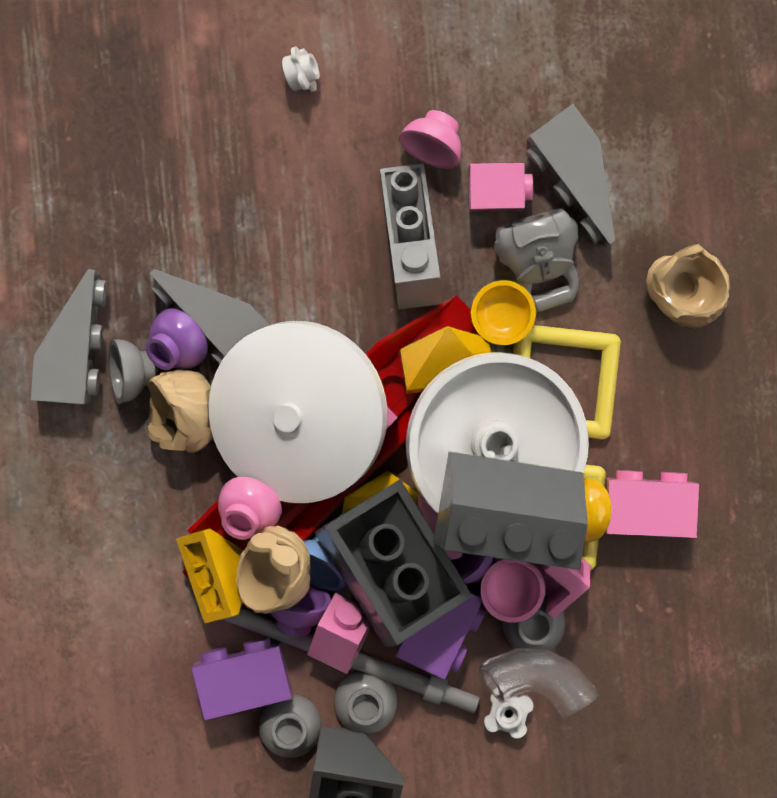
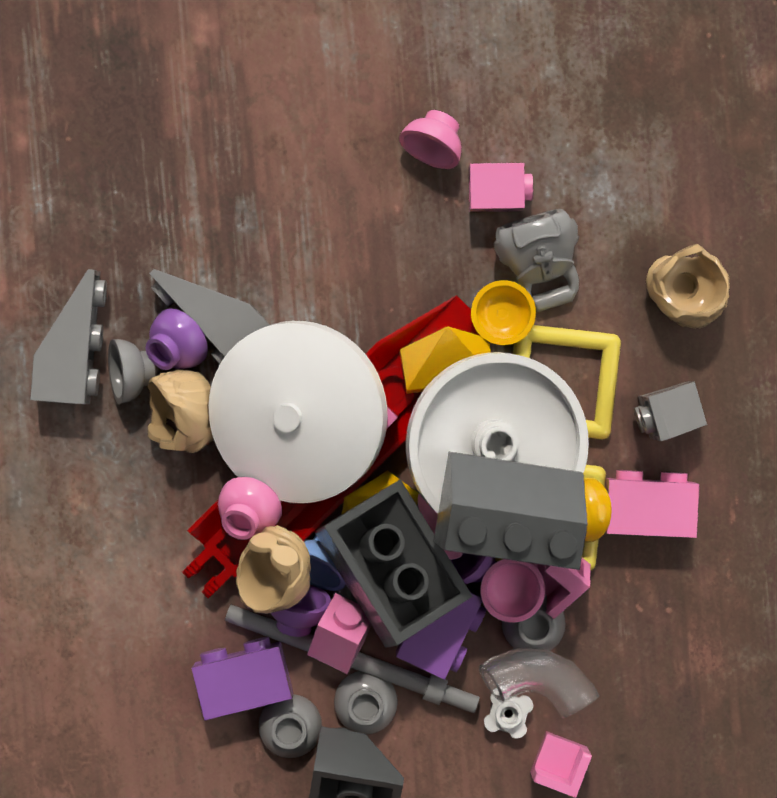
(212, 573): yellow slope -> none
(301, 70): white plate -> none
(411, 236): light grey slope -> none
(561, 764): none -> bright pink panel
(576, 162): light grey slope -> none
(670, 411): none -> light grey slope

